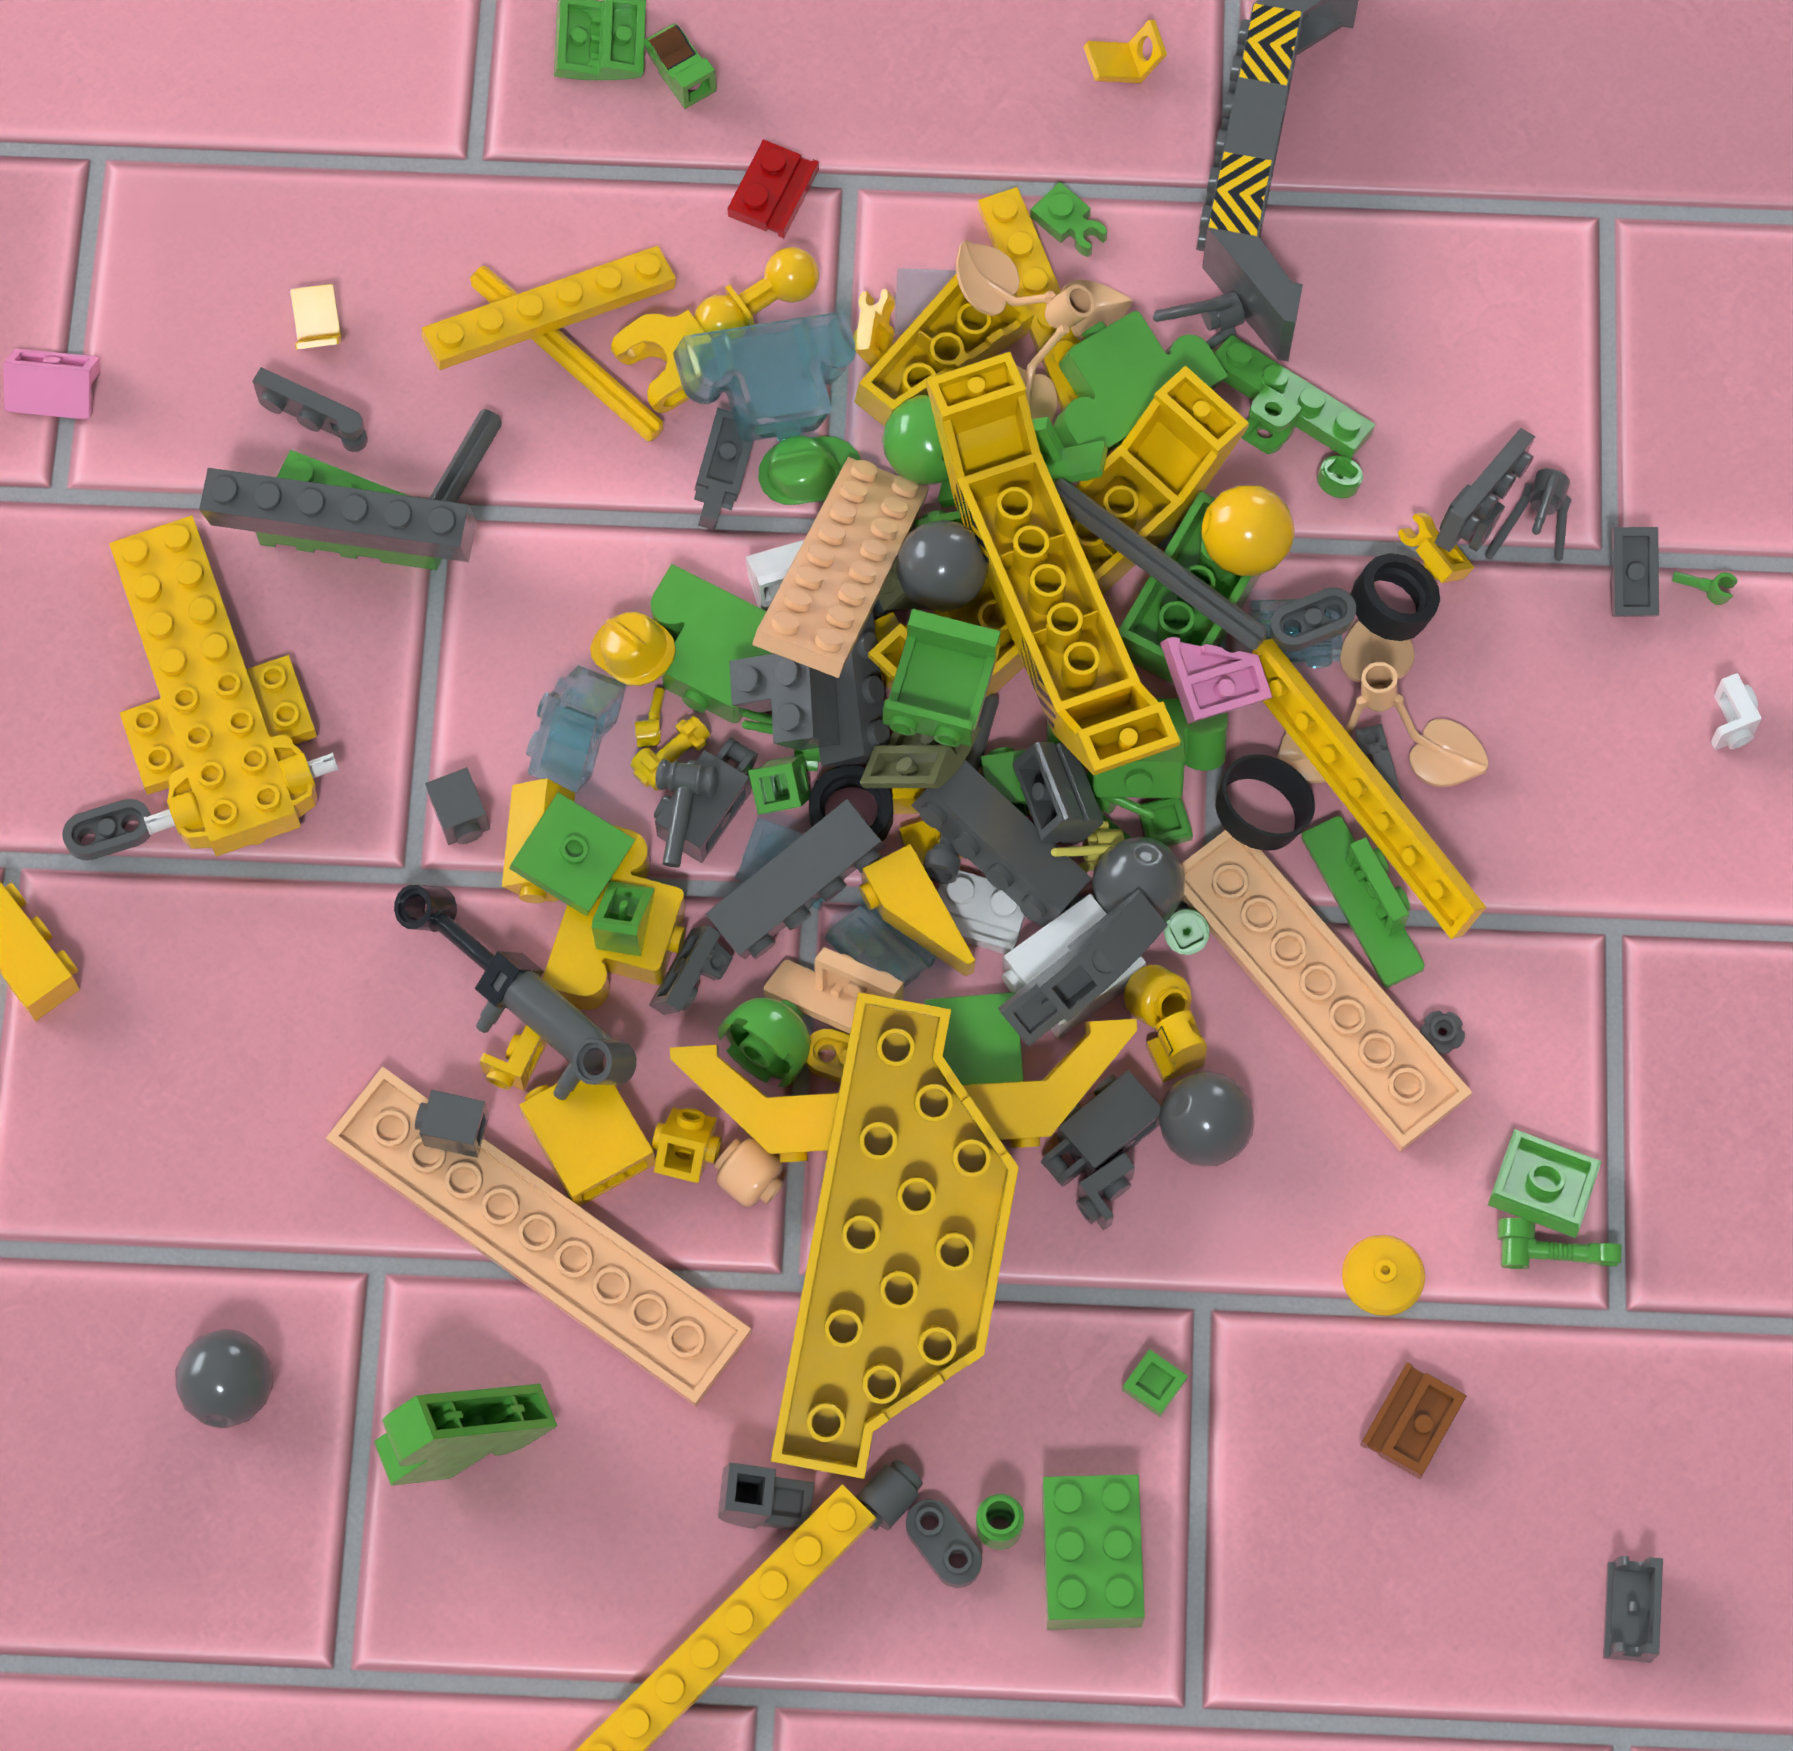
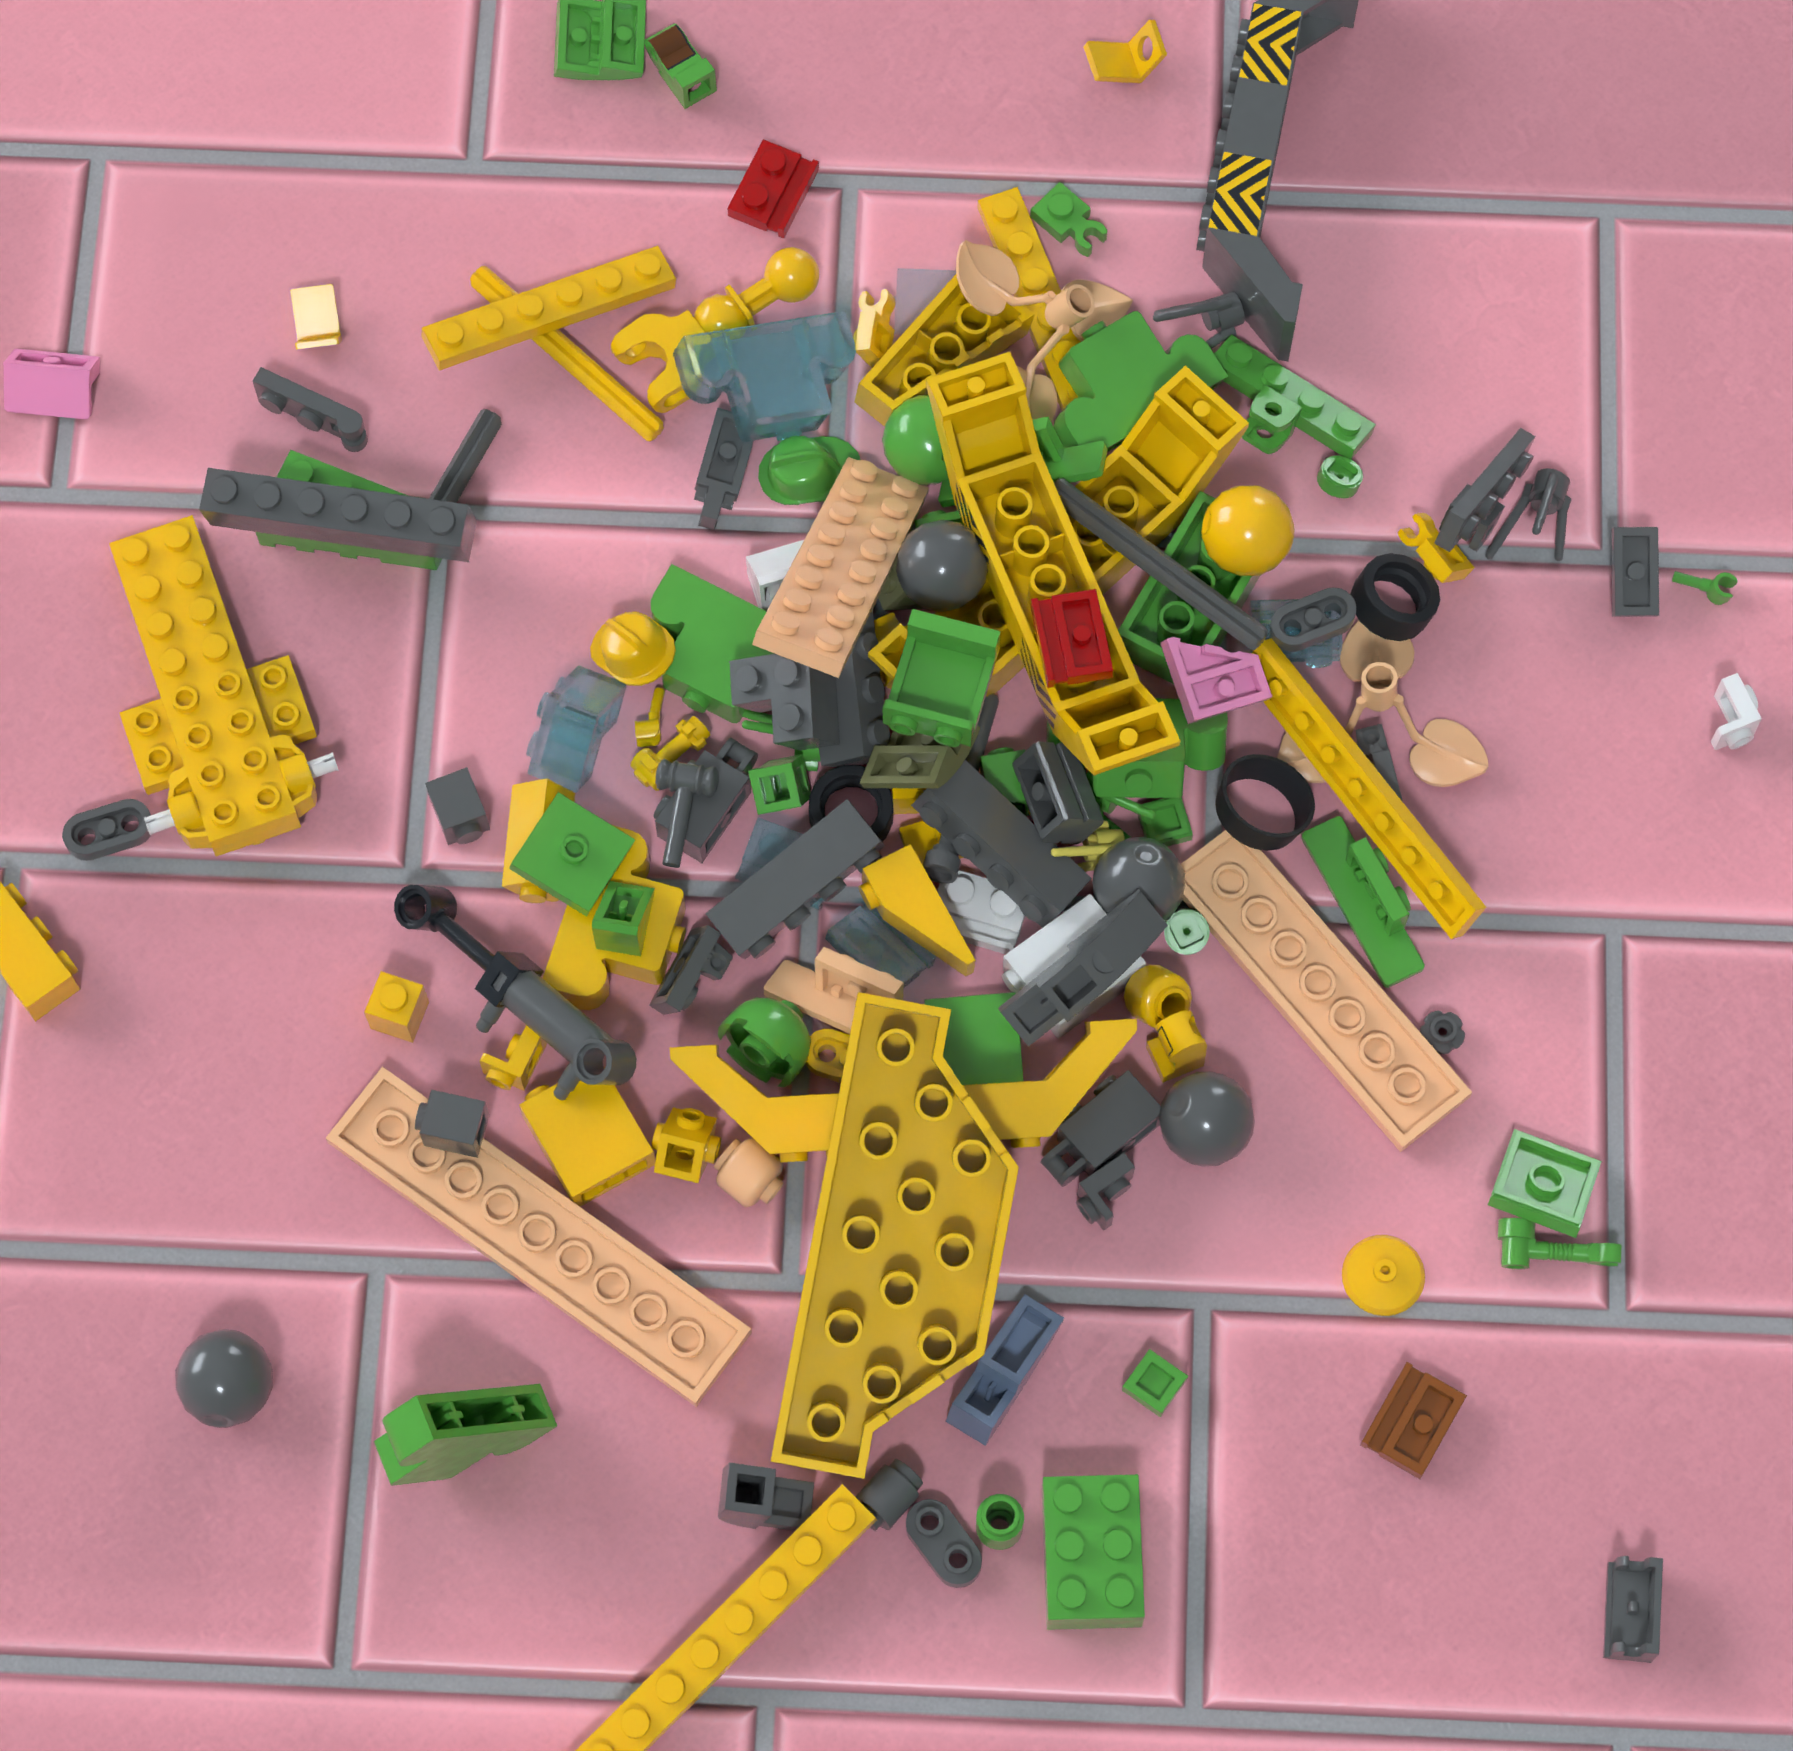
(396, 1006): none -> yellow brick
(1004, 1370): none -> sand blue slope
(1071, 638): none -> red plate

